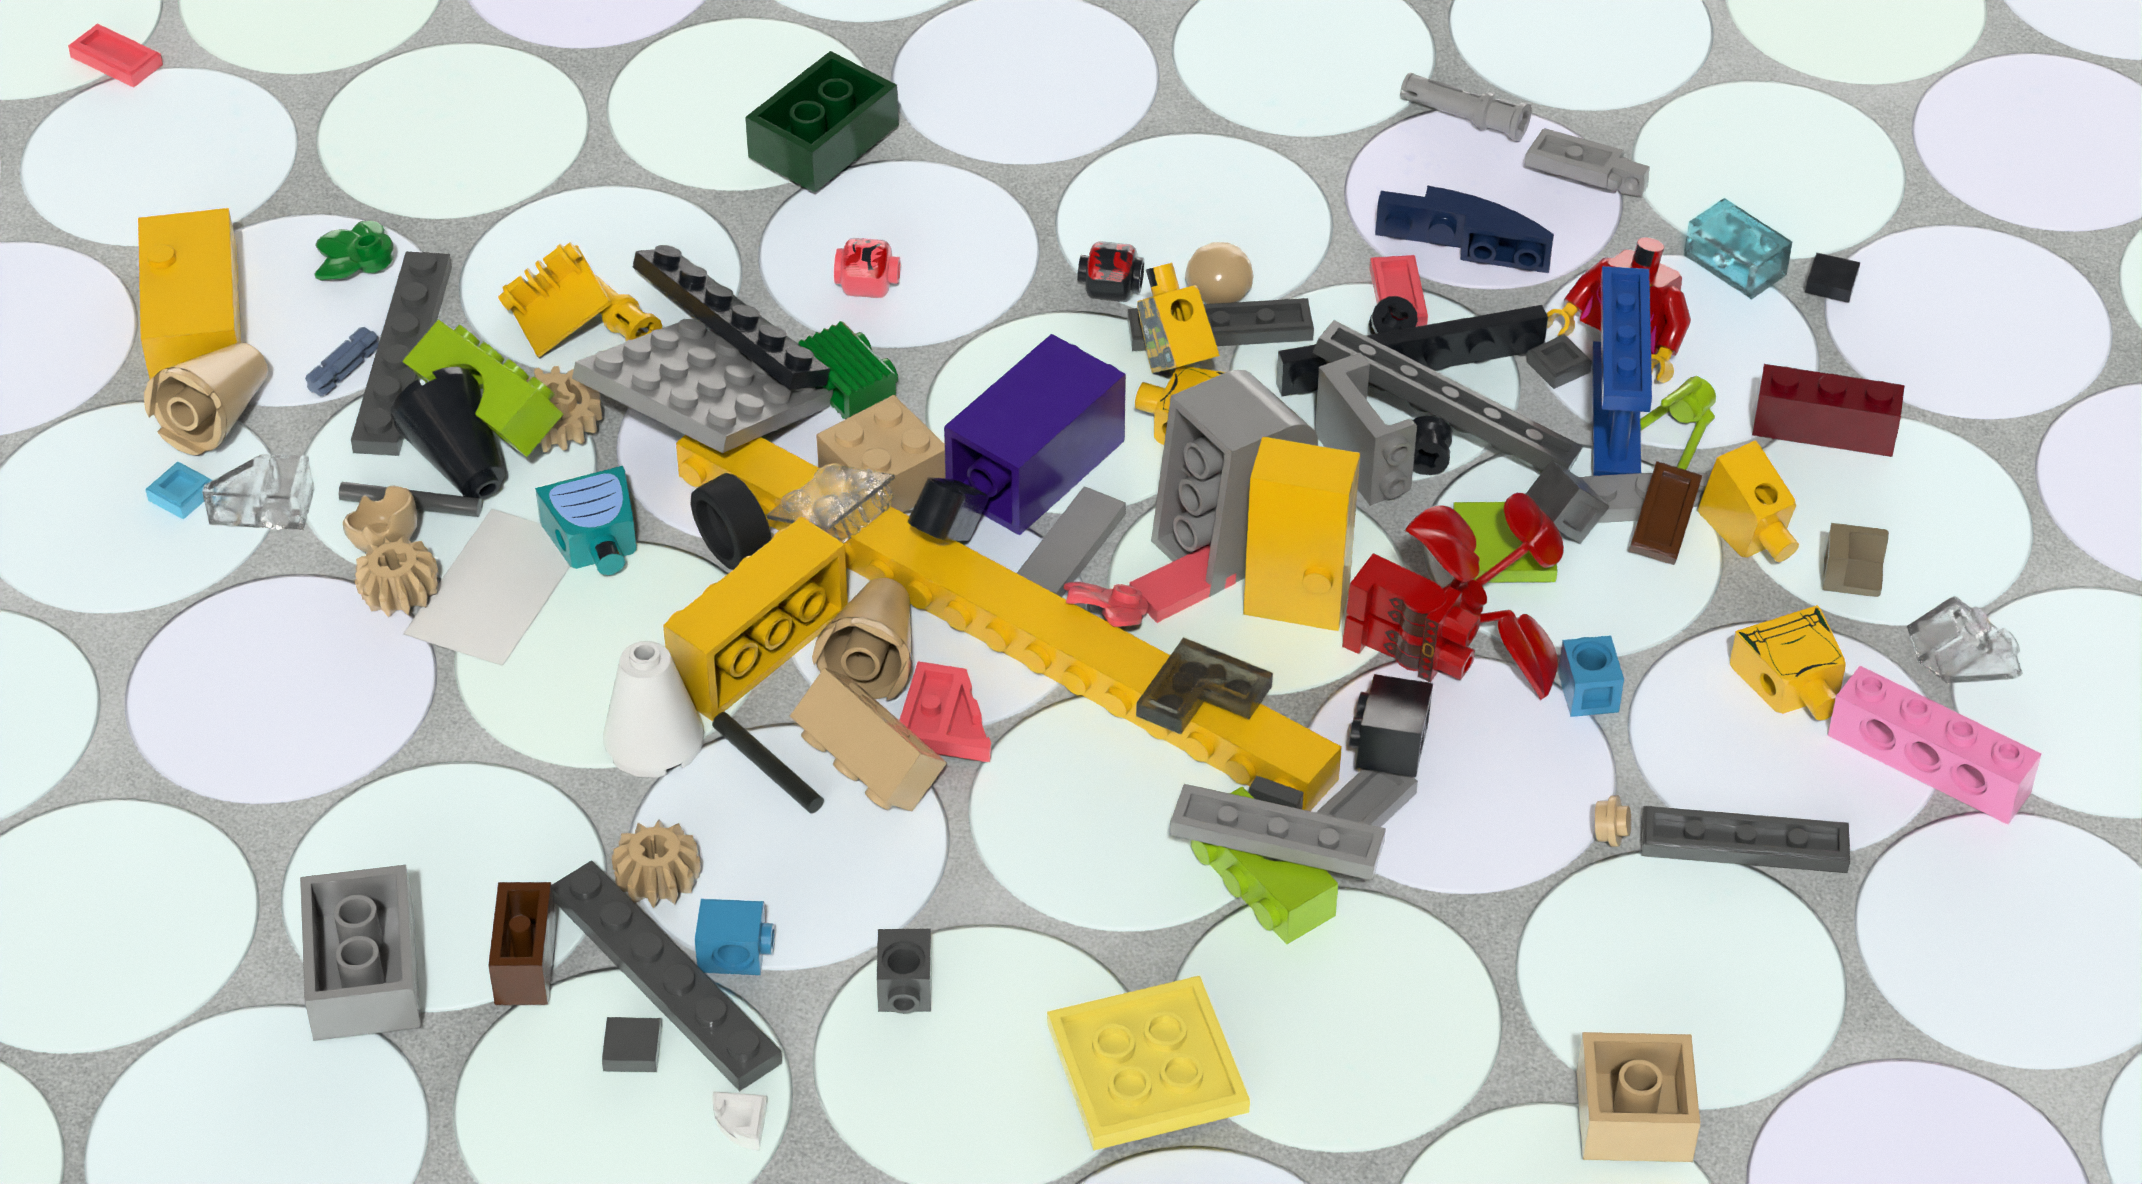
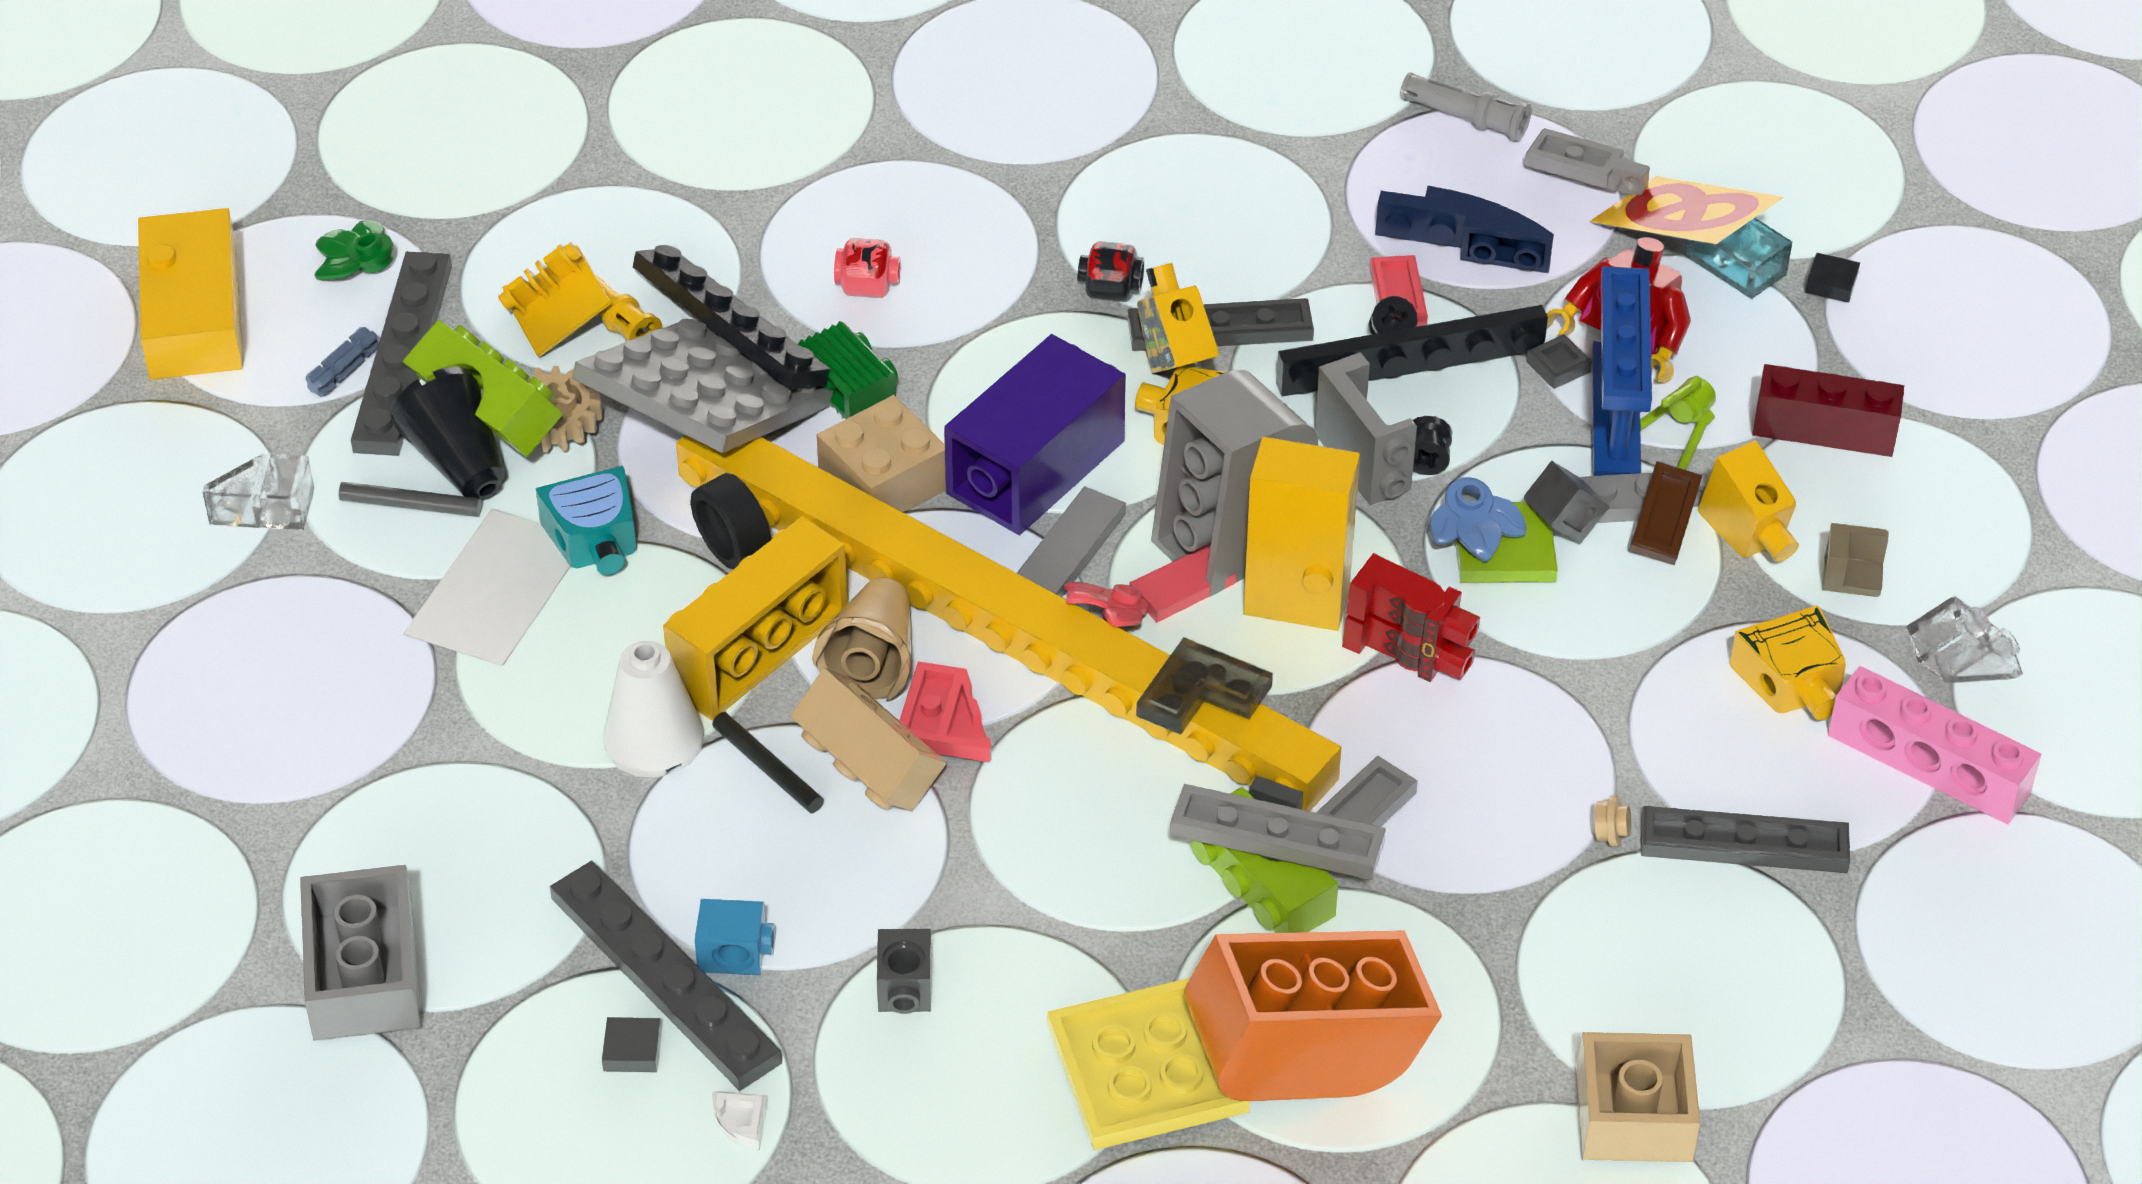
(115, 55): coral tile -> none
(178, 490): medium azure tile -> none
(204, 396): tan cone -> none
(384, 518): tan hair -> none
(396, 576): tan gear -> none
(522, 943): reddish brown brick -> none
(656, 863): tan gear -> none
(822, 121): dark green brick -> none
(838, 500): clear hinge -> none
(948, 509): black beam -> none
(1220, 272): tan hair -> none
(1310, 1012): none -> orange brick
(1391, 725): black brick -> none
(1450, 400): dark grey plate -> none
(1454, 545): red plant -> none
(1475, 523): none -> medium blue plate
(1590, 676): dark azure brick -> none
(1687, 210): none -> sticker

